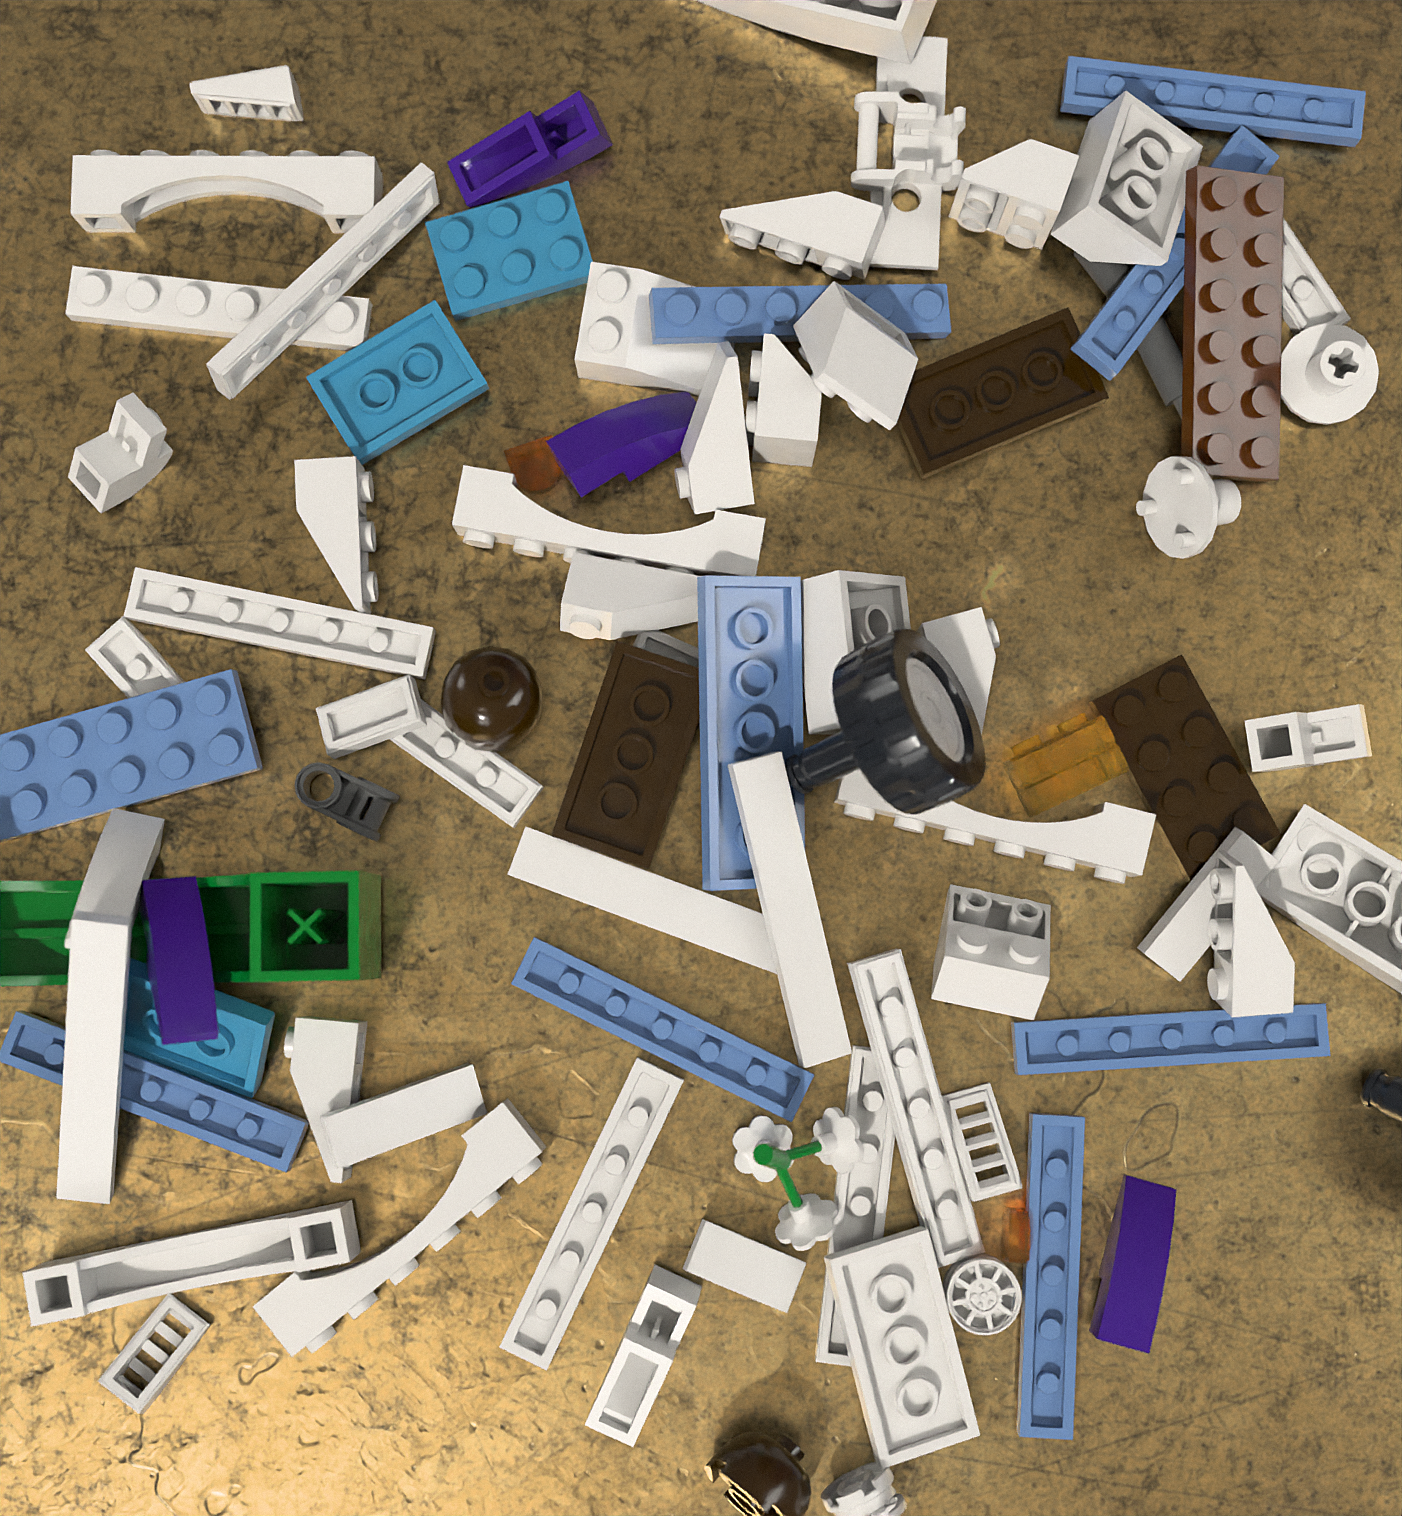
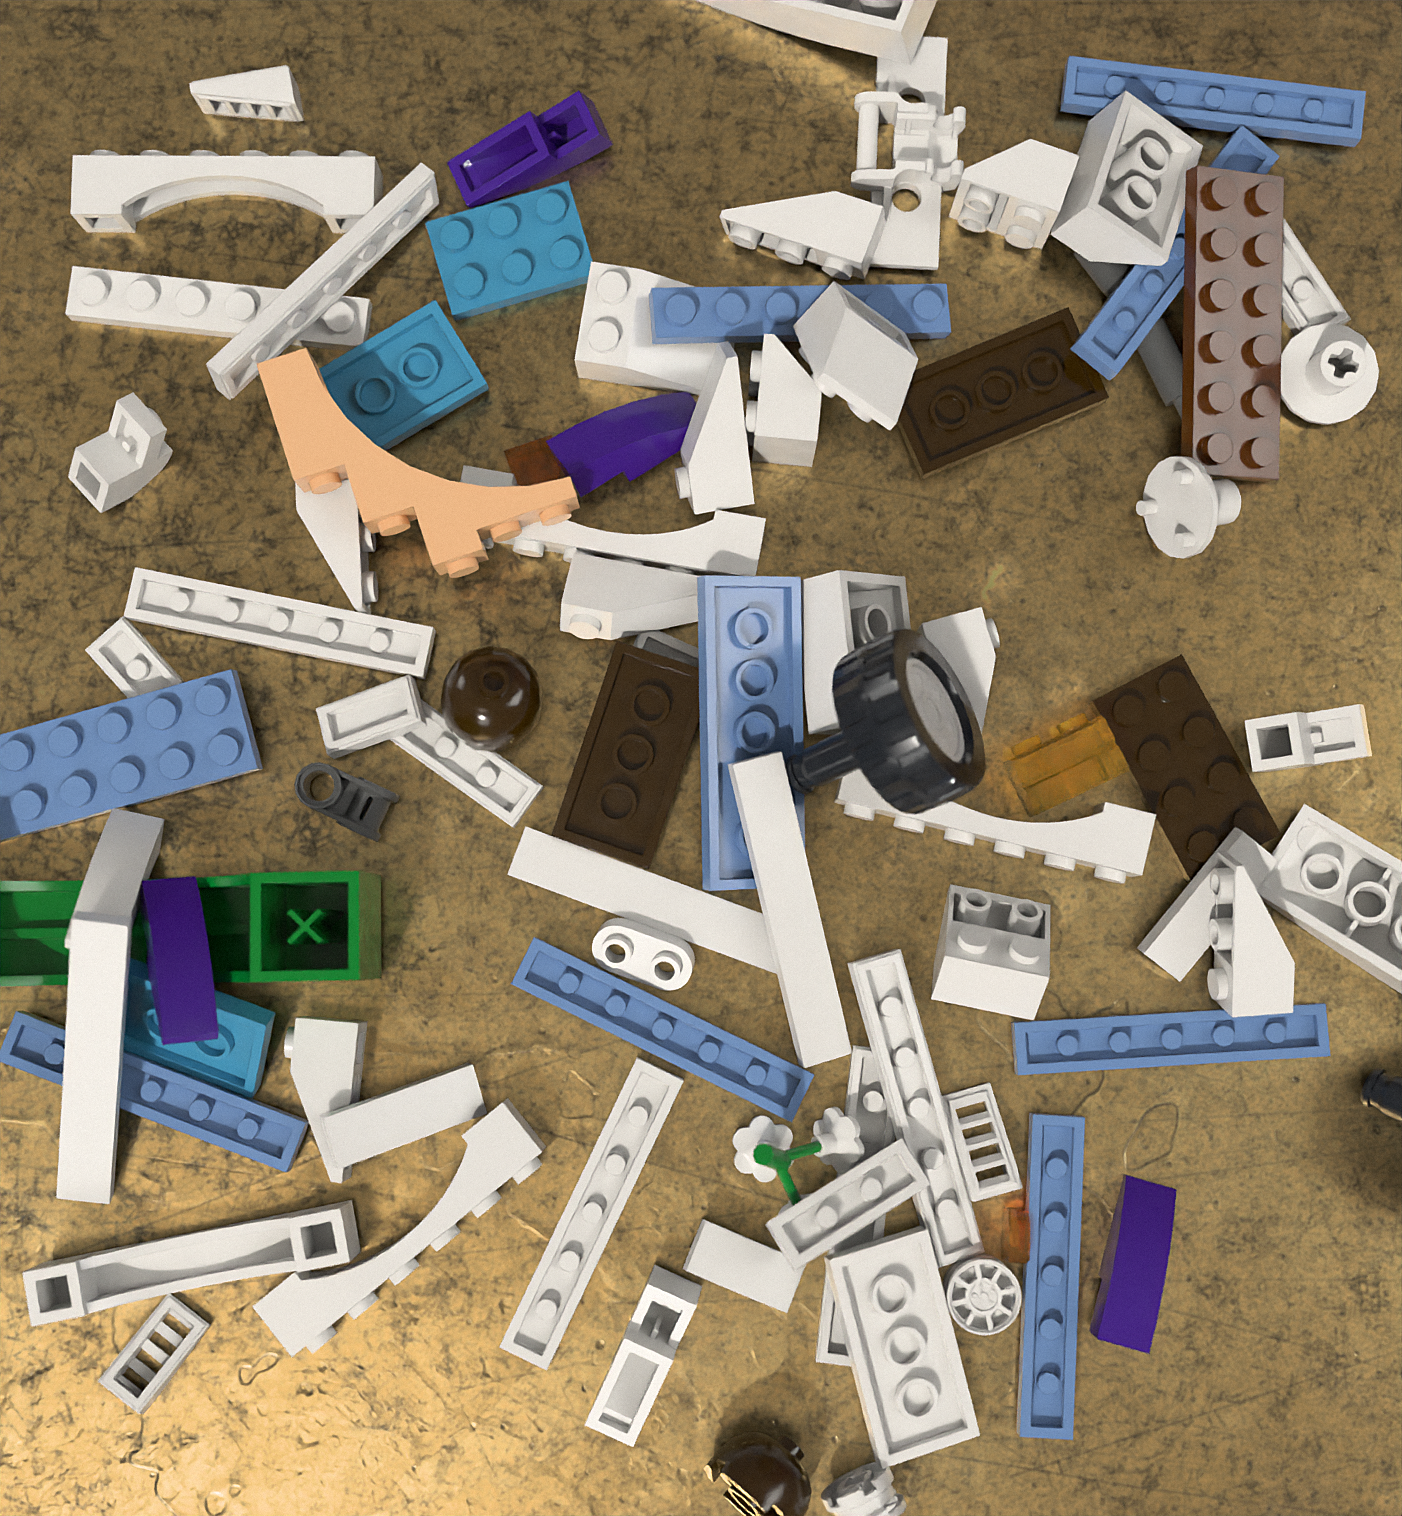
(389, 493): none -> light nougat arch
(643, 951): none -> white plate
(847, 1204): none -> white plate

